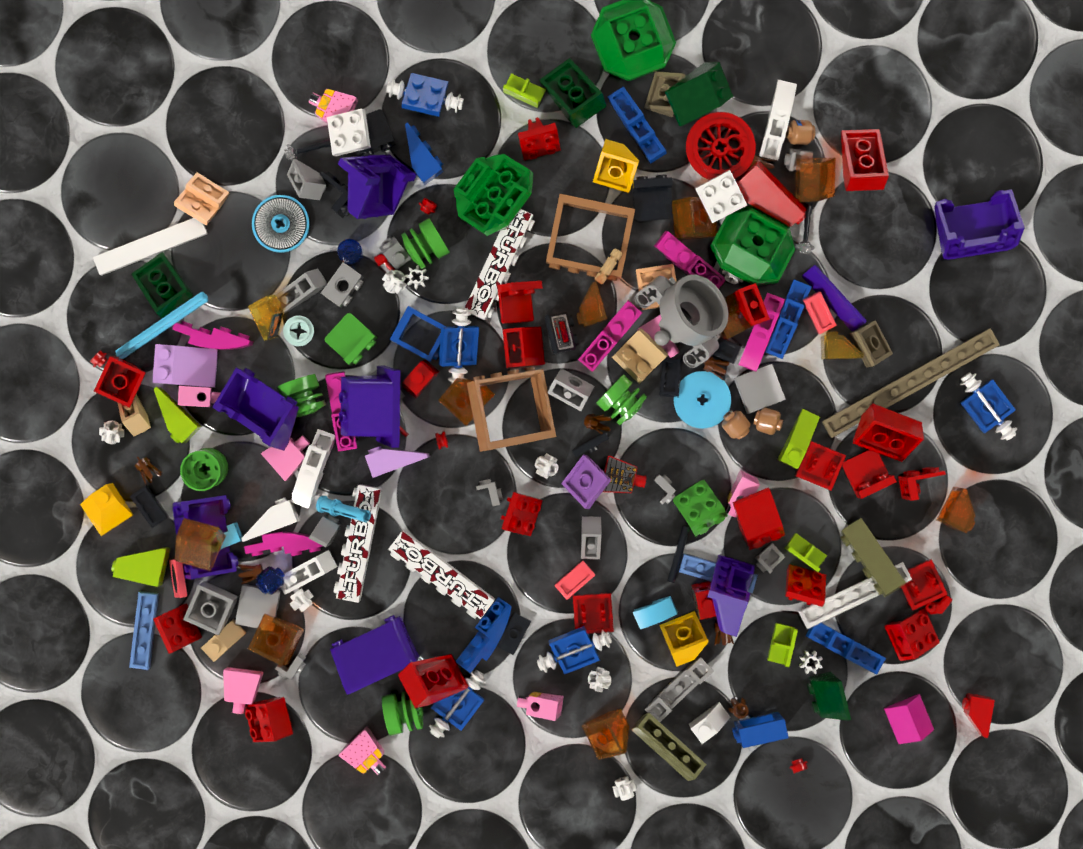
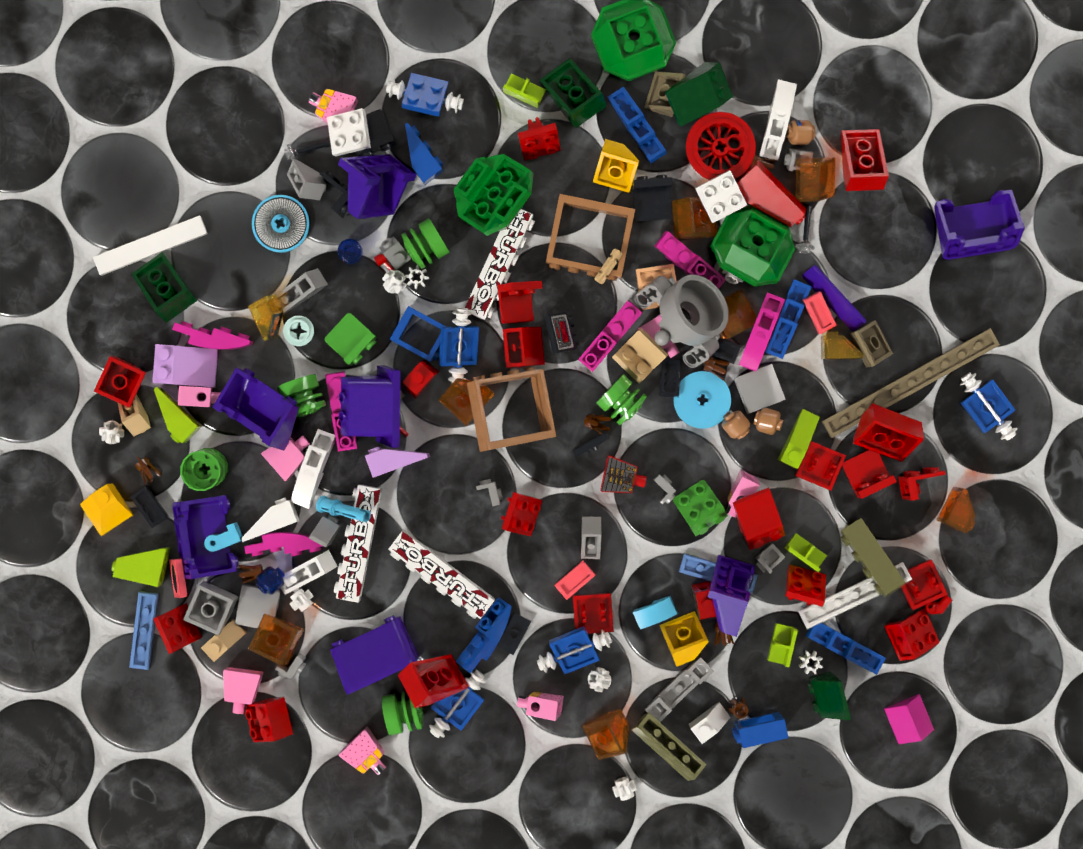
(99, 359): red plate -> none
(162, 325): medium azure axle -> none
(198, 544): clear orange slope -> none
(201, 198): light nougat slope -> none
(332, 290): light grey brick -> none
(427, 206): red plate -> none
(441, 440): red bush -> none
(546, 466): white gear -> none
(570, 389): light grey brick -> none
(586, 481): medium lavender plate -> none
(591, 309): clear orange slope -> none
(678, 554): black bar -> none
(751, 304): red slope -> none
(798, 765): red plate -> none
(979, 712): red slope -> none

